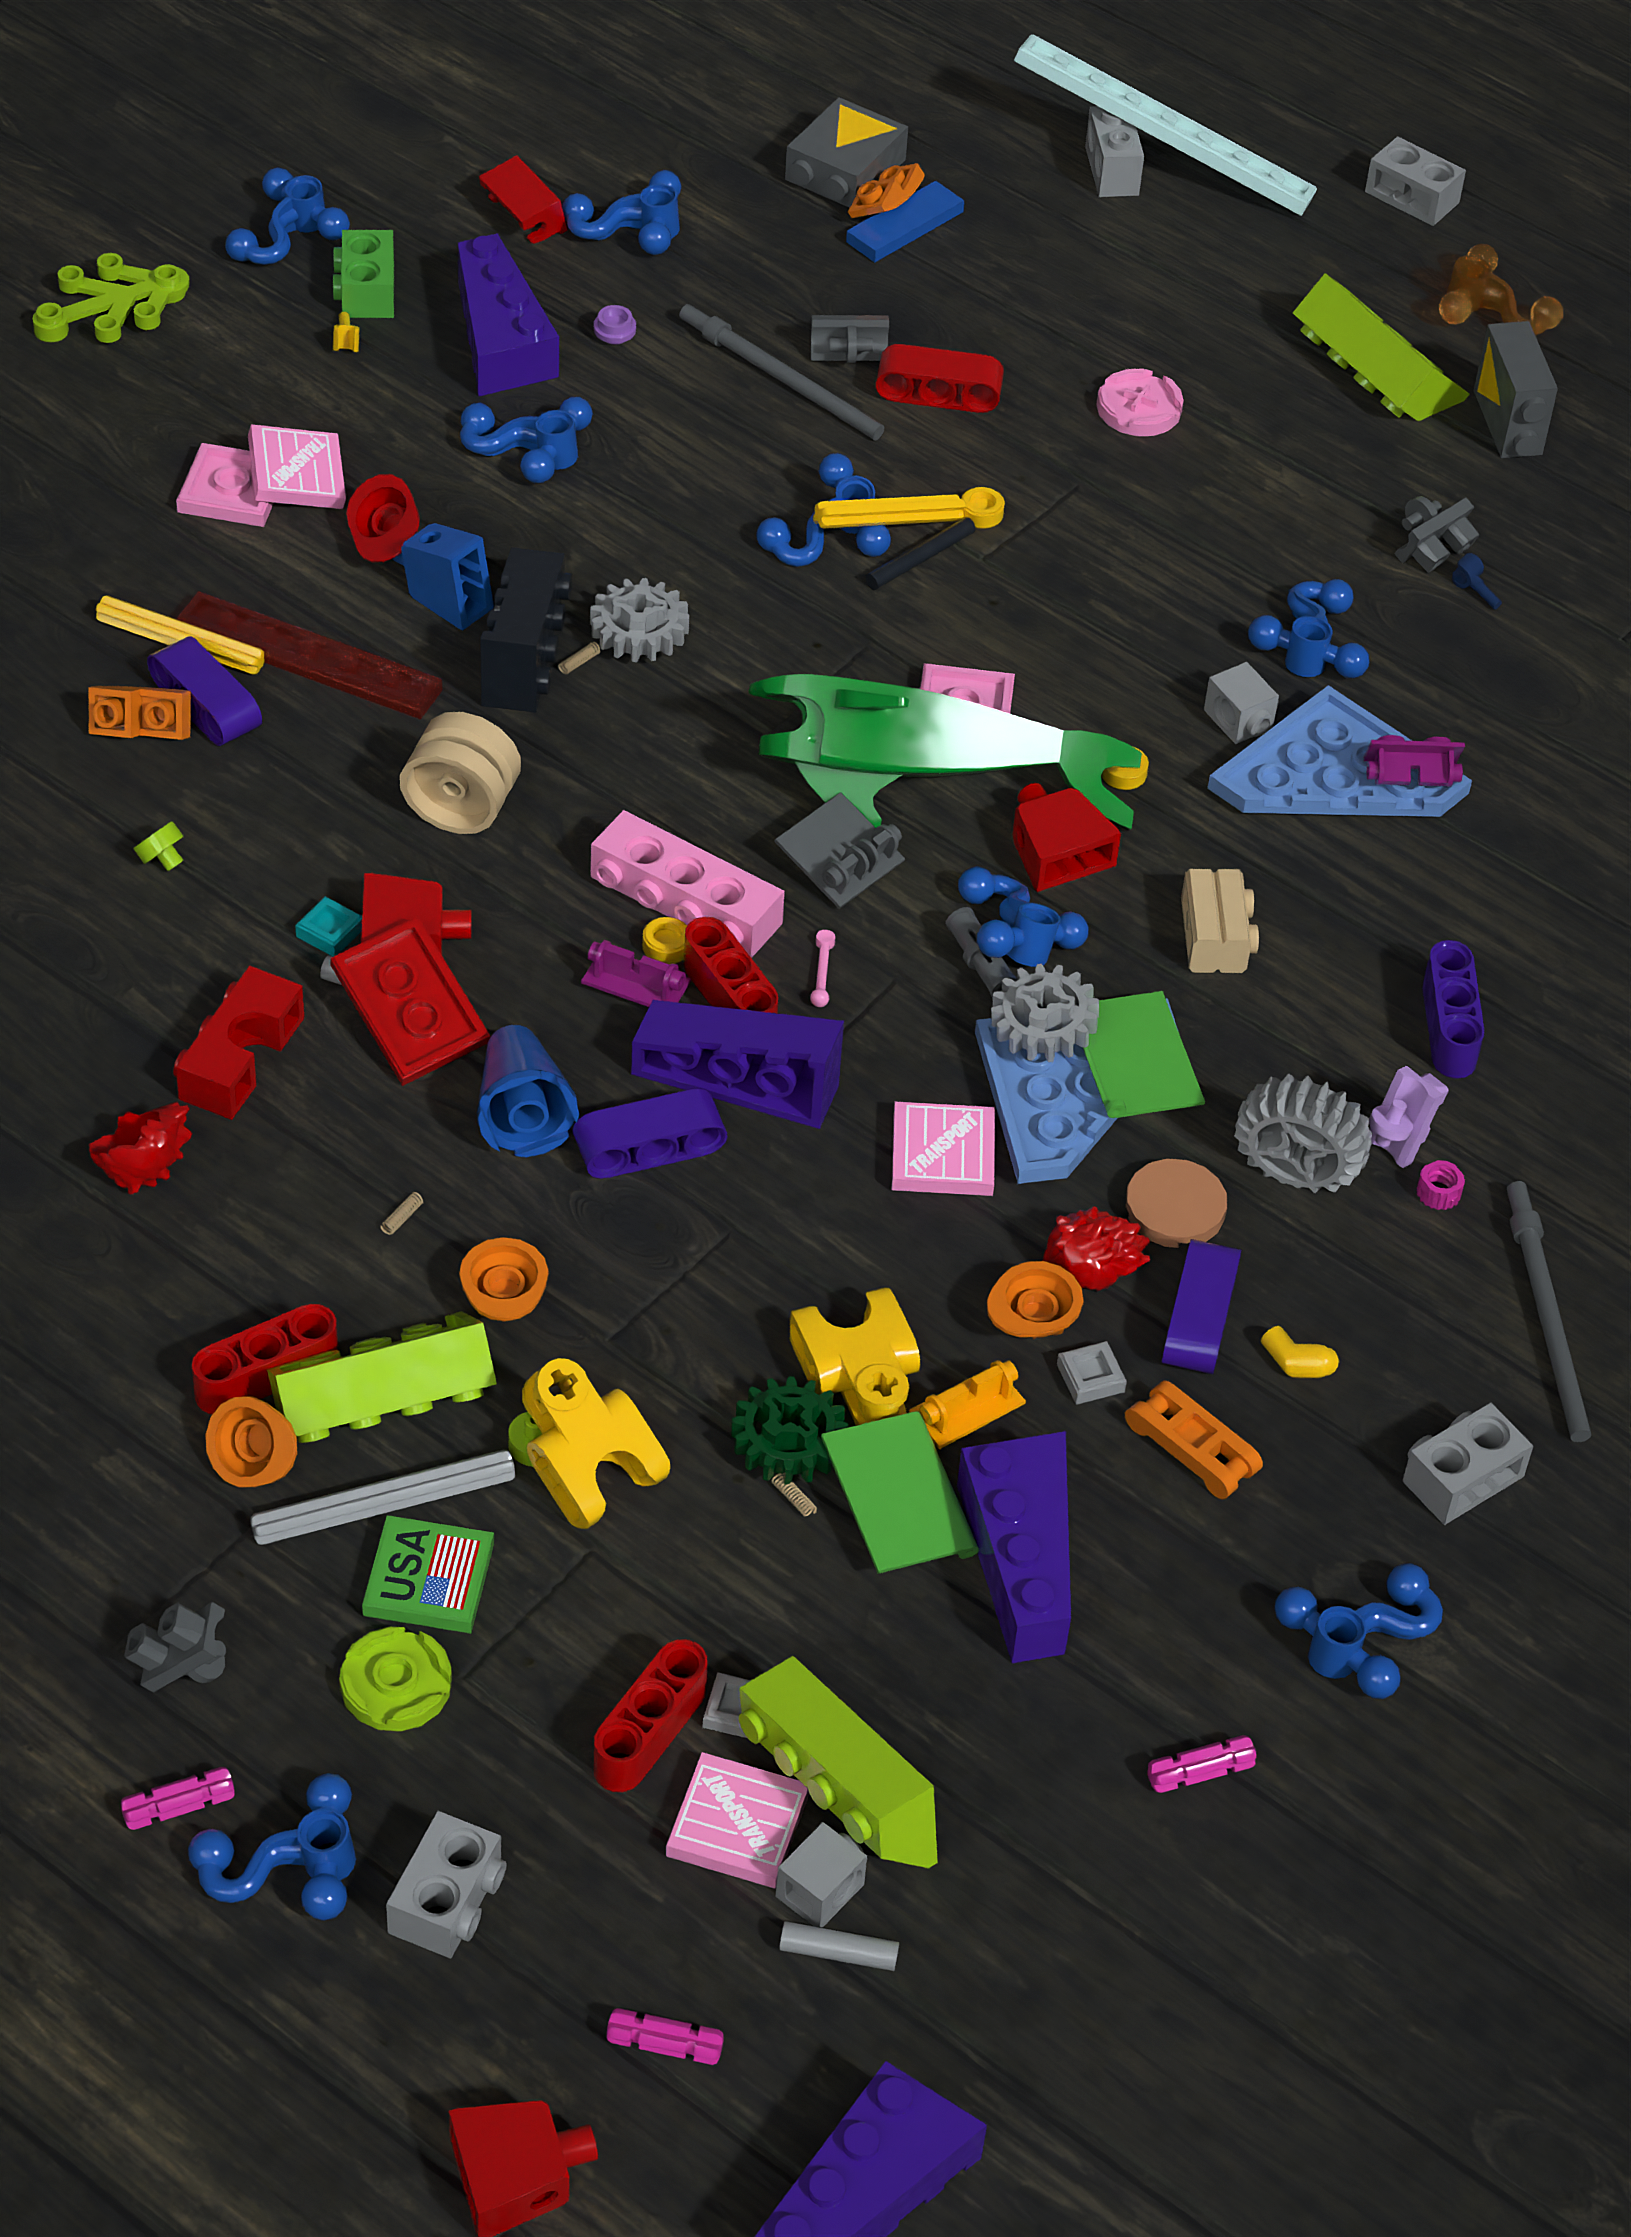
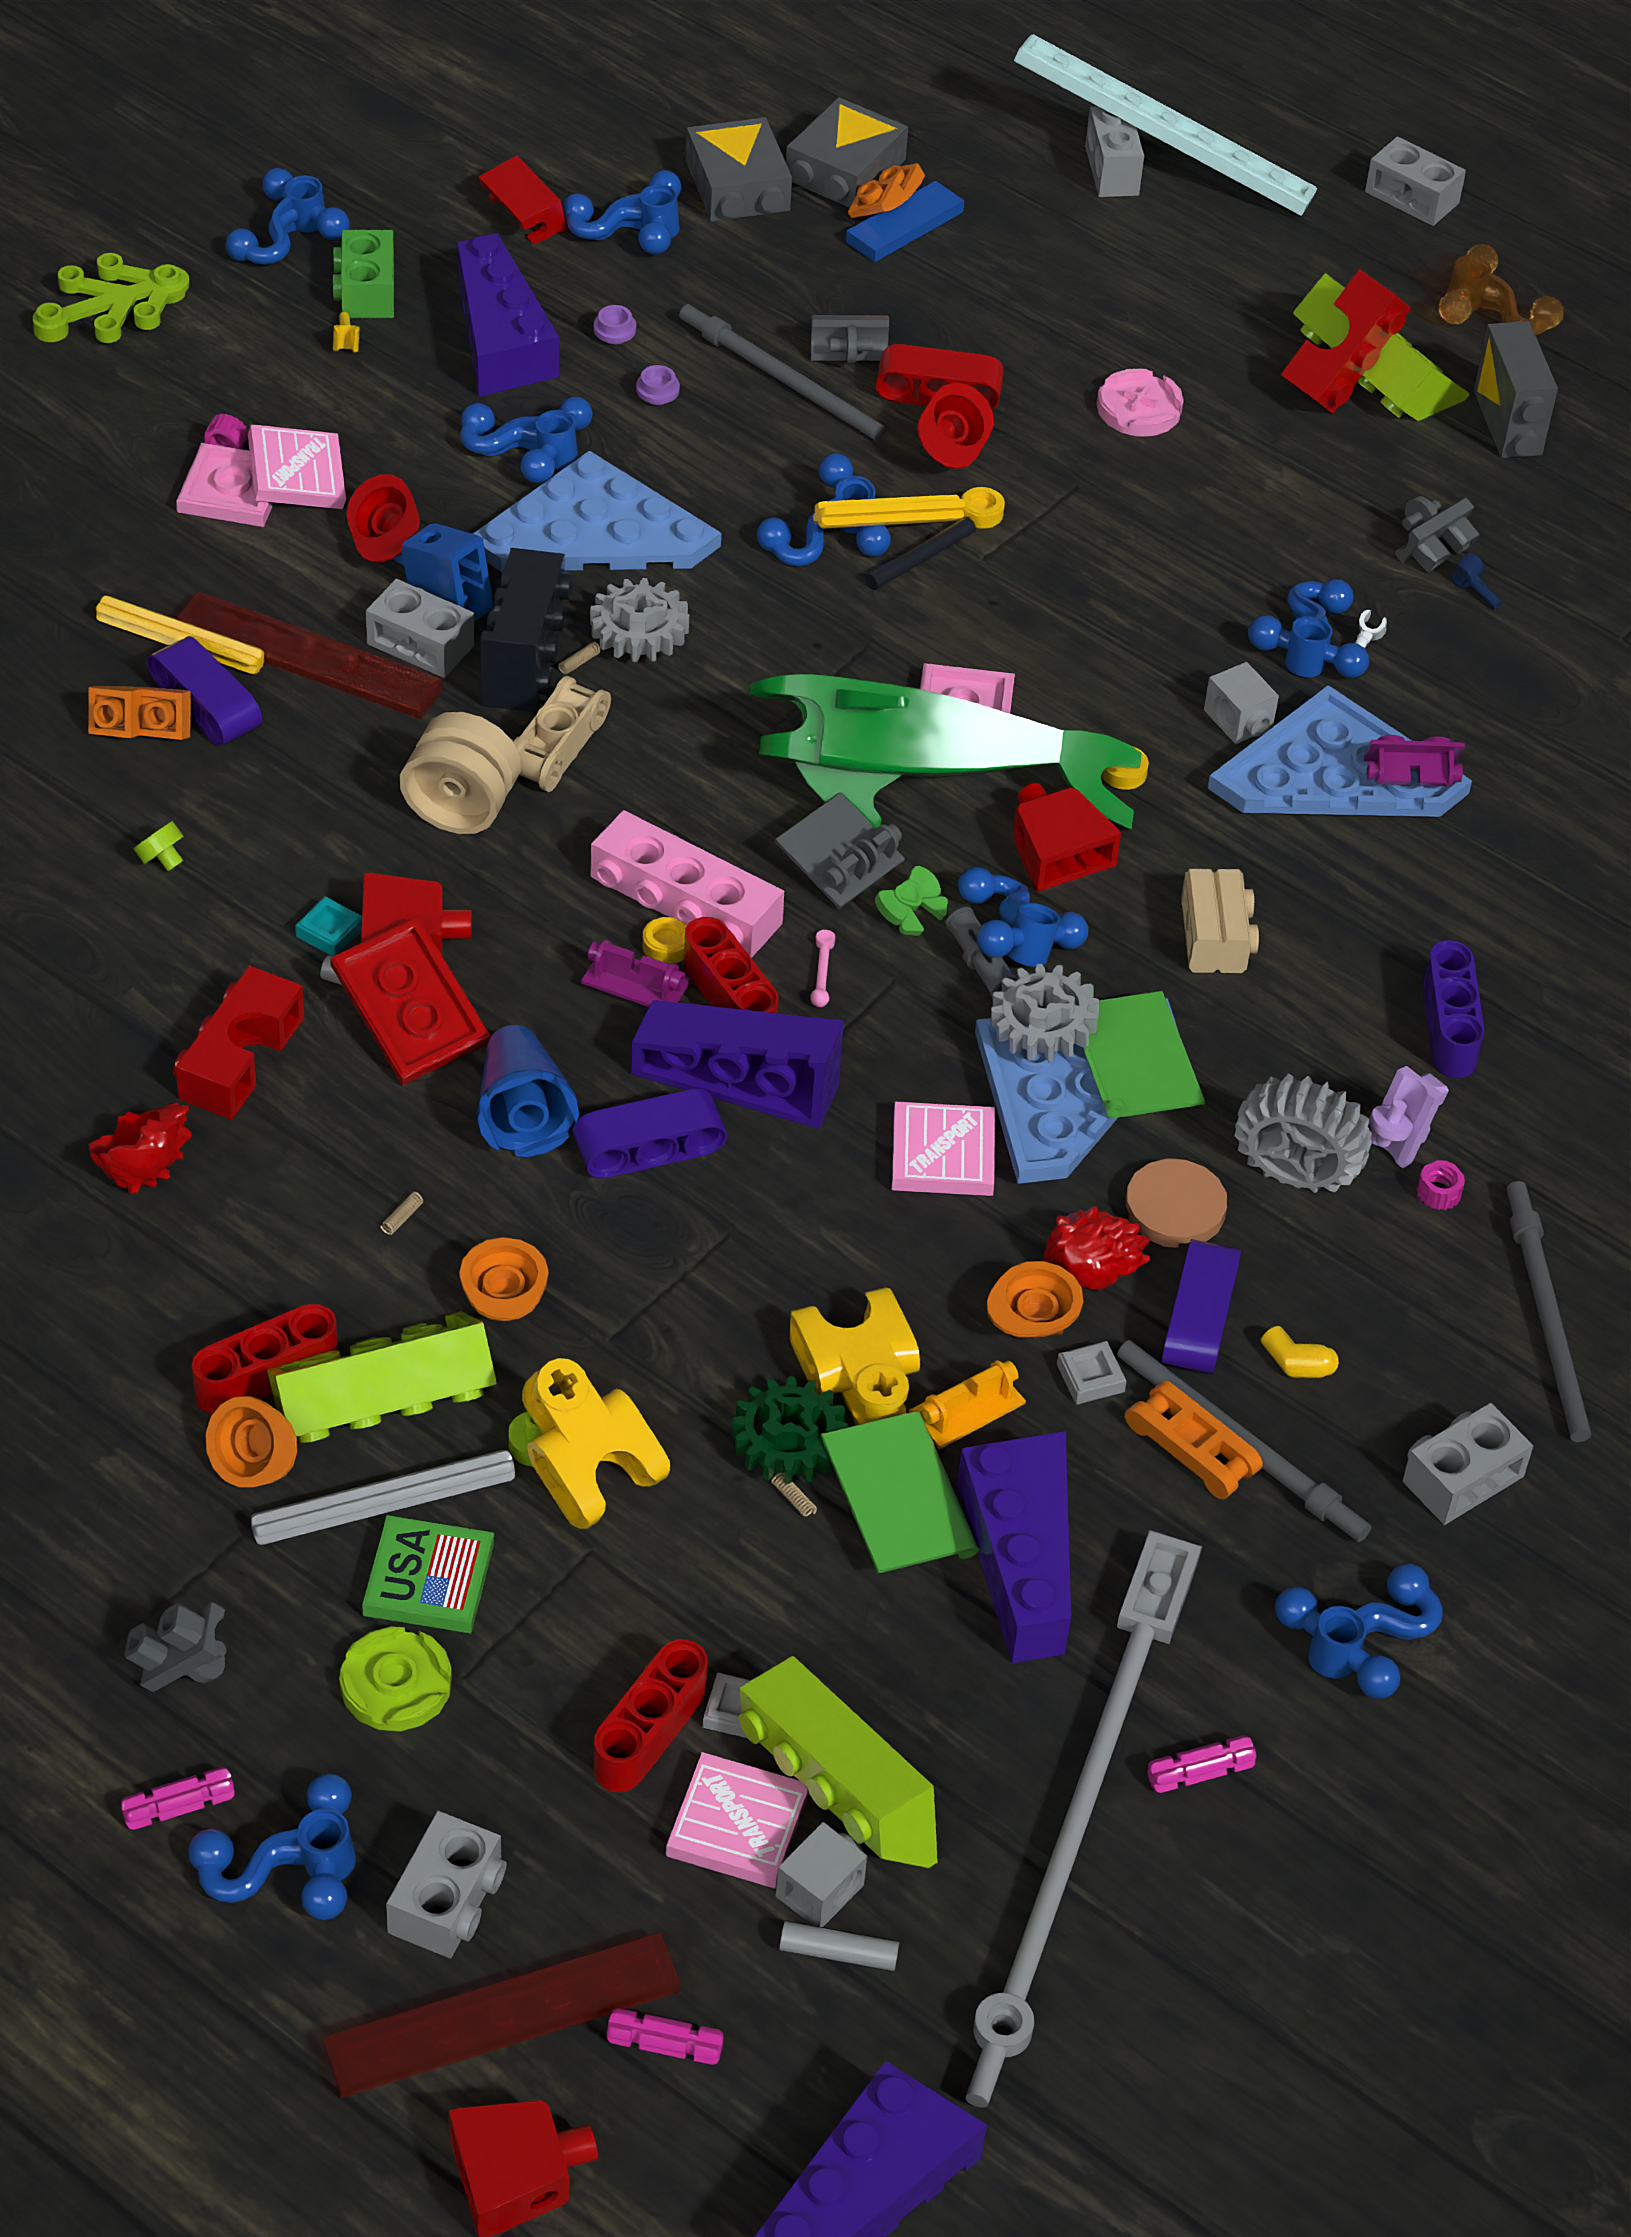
(226, 432): none -> dark pink axle
(420, 628): none -> light grey brick
(500, 2015): none -> clear red tile
(560, 731): none -> tan piece
(599, 517): none -> medium blue plate
(657, 385): none -> medium lavender plate
(738, 169): none -> dark grey brick
(919, 889): none -> bright green piece
(955, 425): none -> red piece
(1150, 1614): none -> light grey bar
(1319, 1499): none -> dark grey bar
(1332, 373): none -> red arch
(1367, 634): none -> white hand

